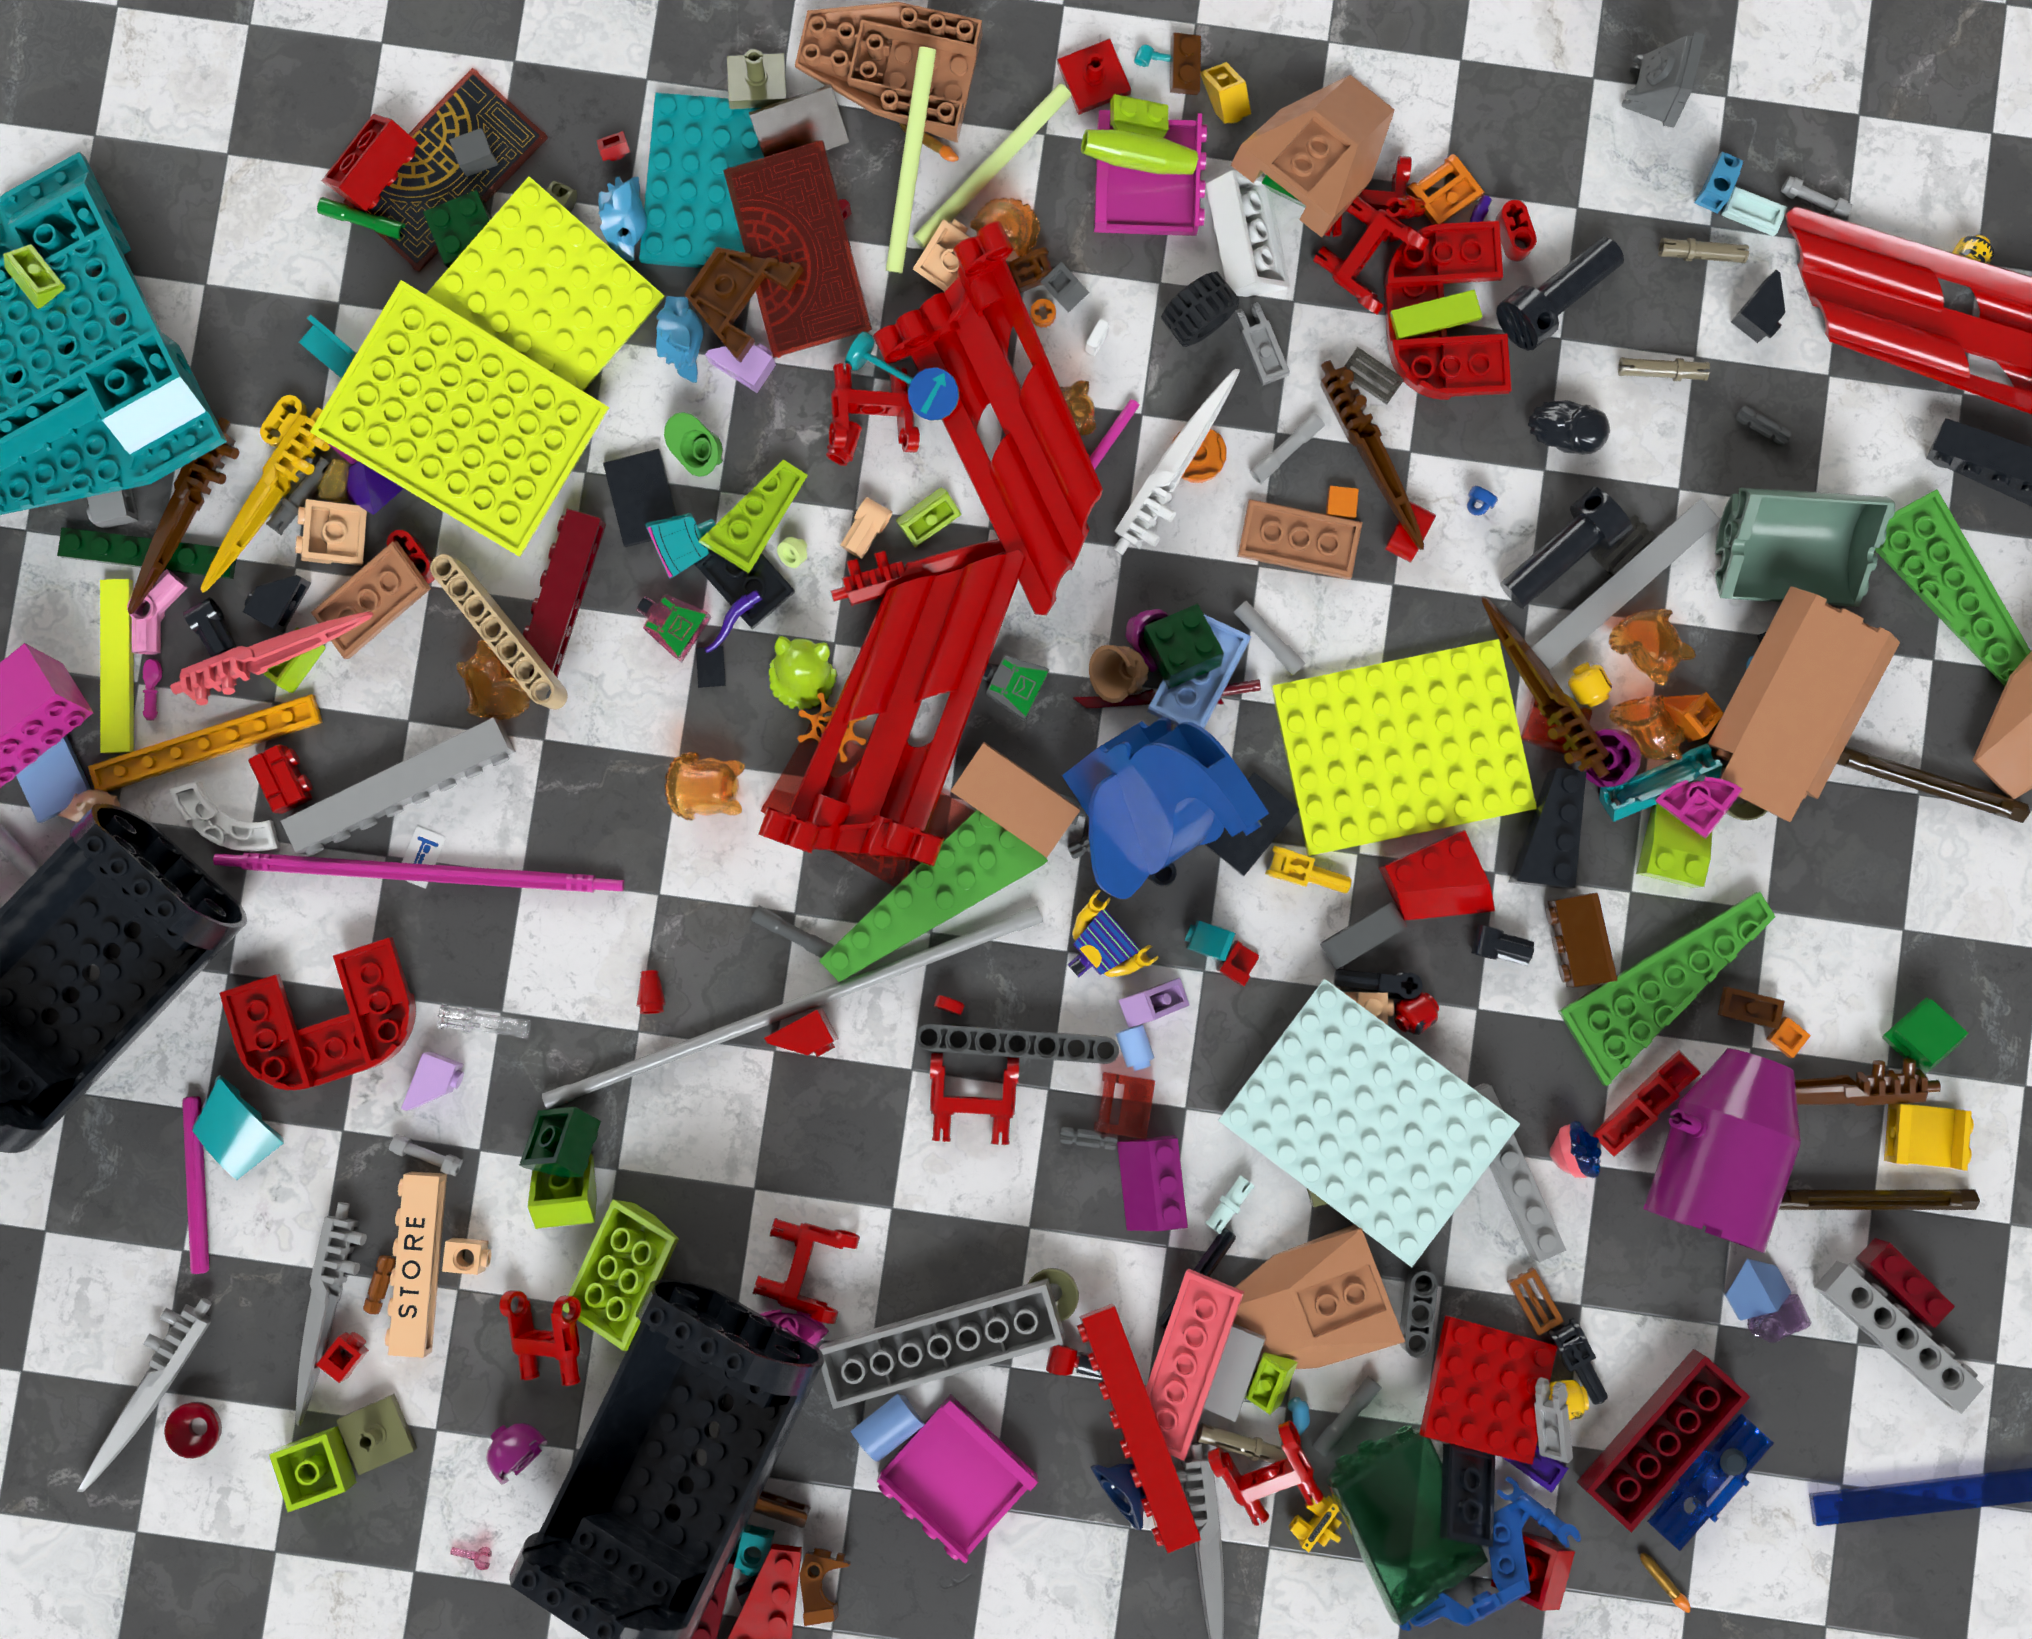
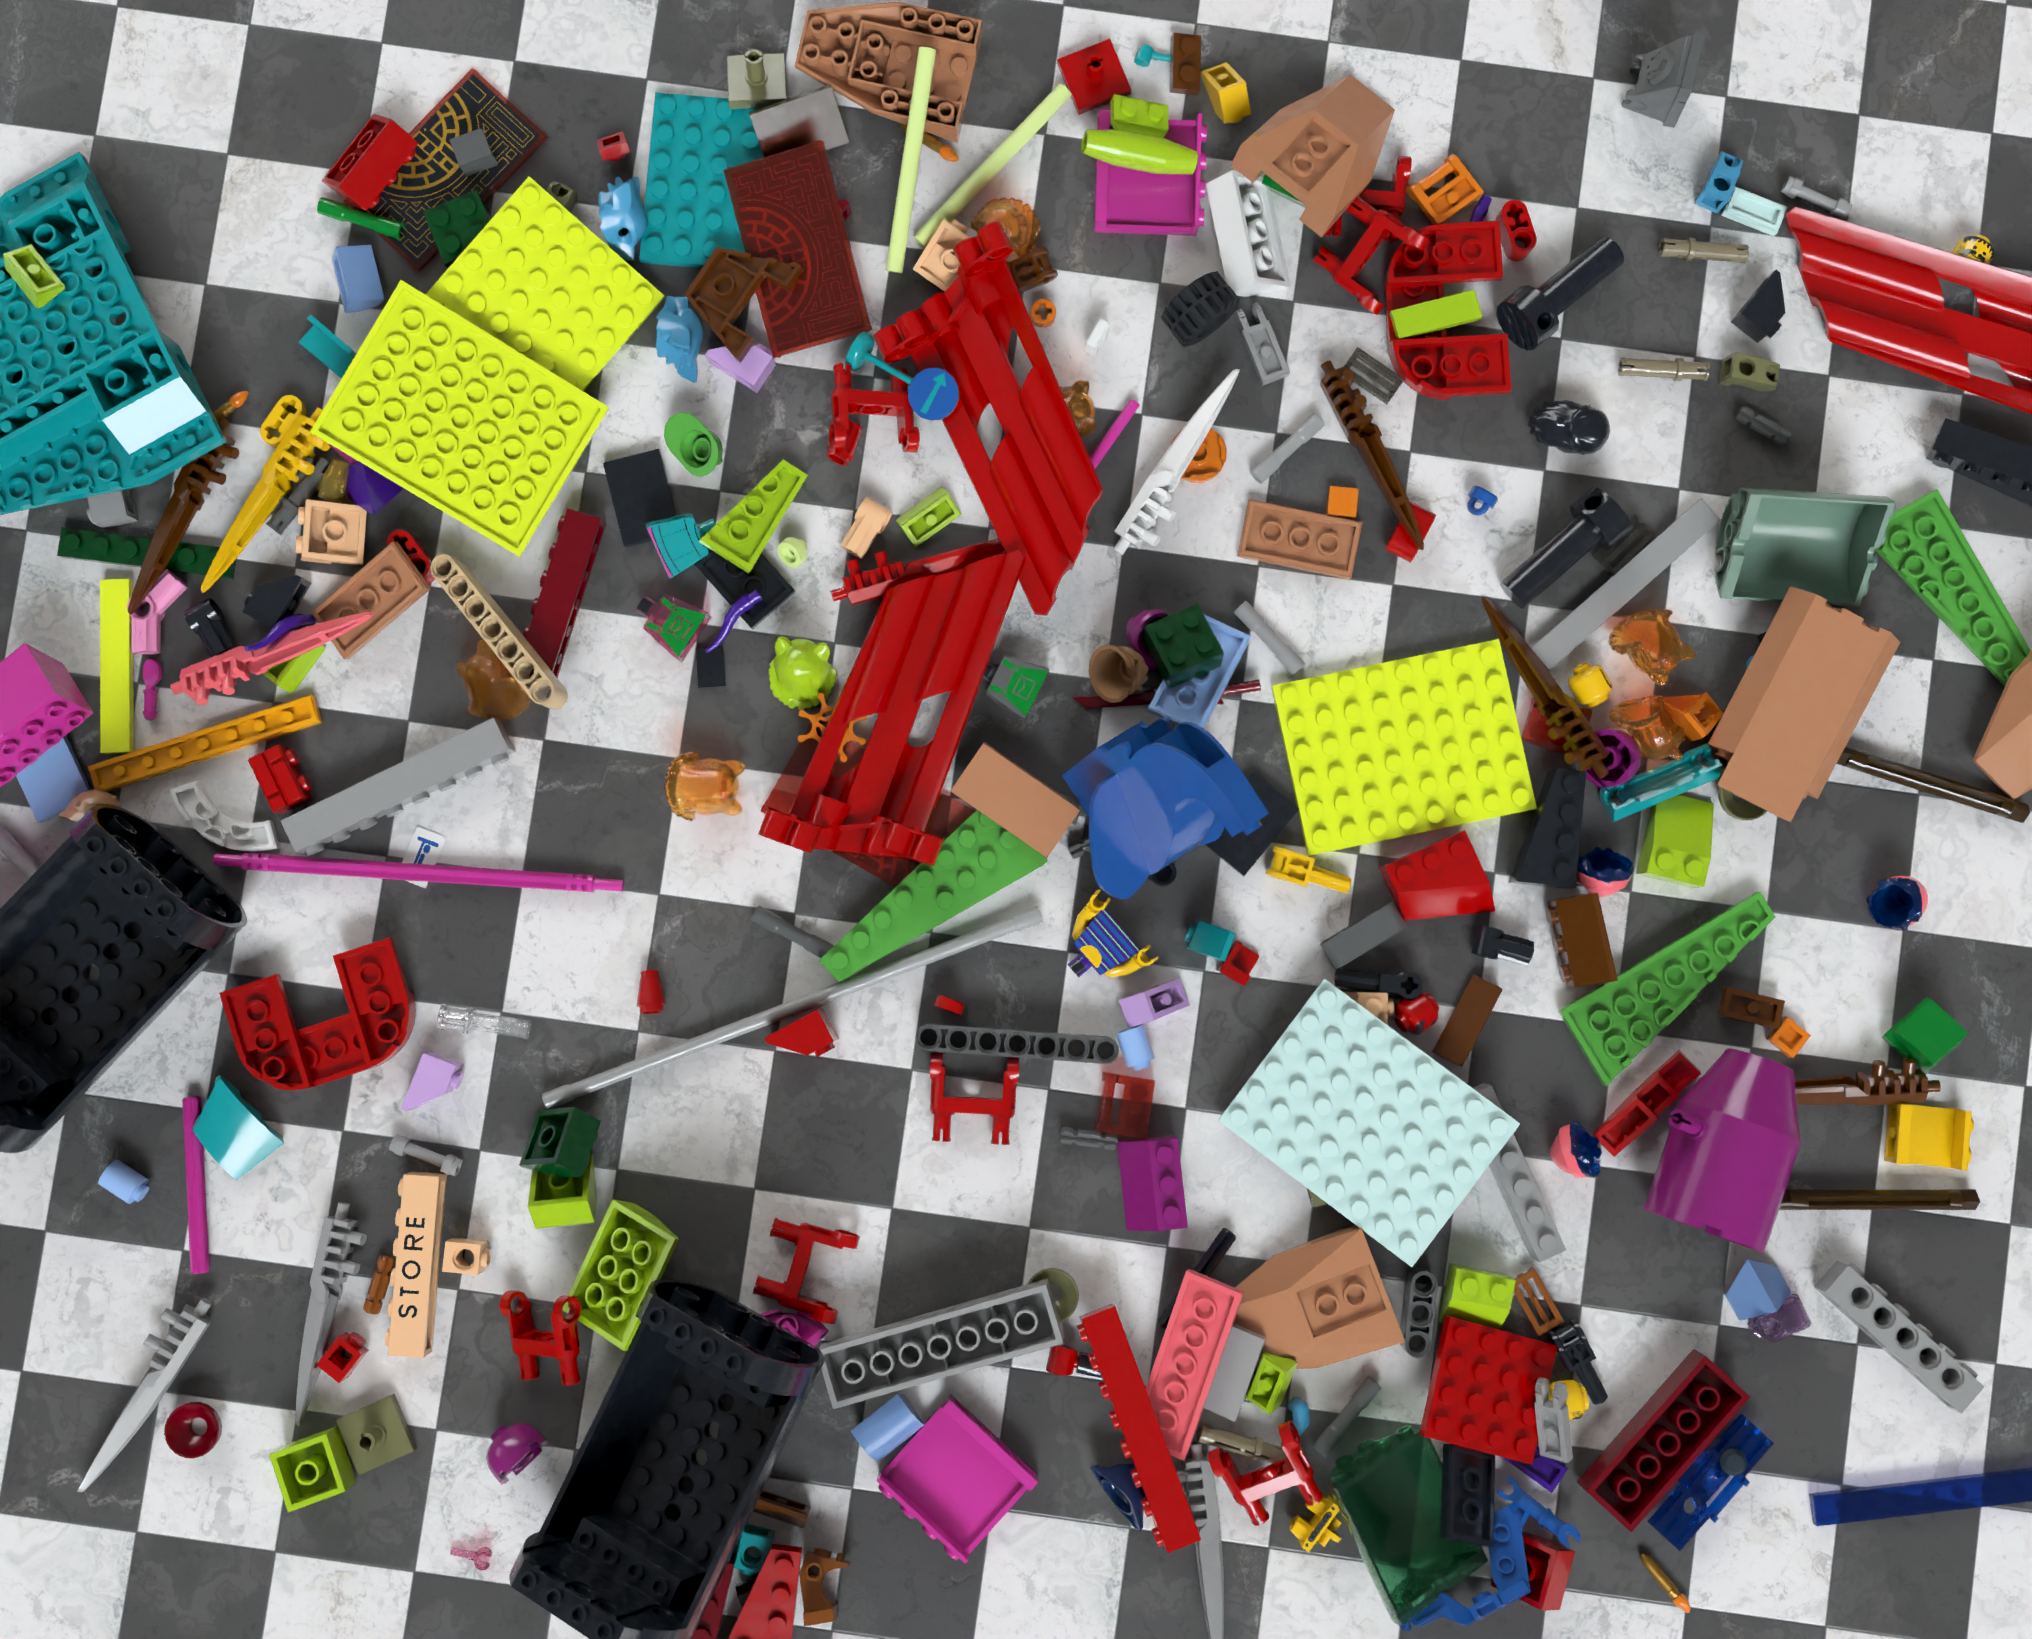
(124, 1182): none -> light blue brick
(234, 402): none -> piece
(288, 623): none -> dark purple animal
(357, 278): none -> medium blue brick
(1065, 287): dark grey panel -> none
(1229, 1204): light aqua pin -> none
(1405, 207): red pin -> none
(1467, 1020): none -> reddish brown slope
(1477, 1296): none -> lime slope
(1604, 871): none -> clear blue hair
(1700, 803): dark pink brick -> none
(1749, 372): none -> olive leg
(1897, 902): none -> clear blue hair
(1905, 1282): dark red brick -> none

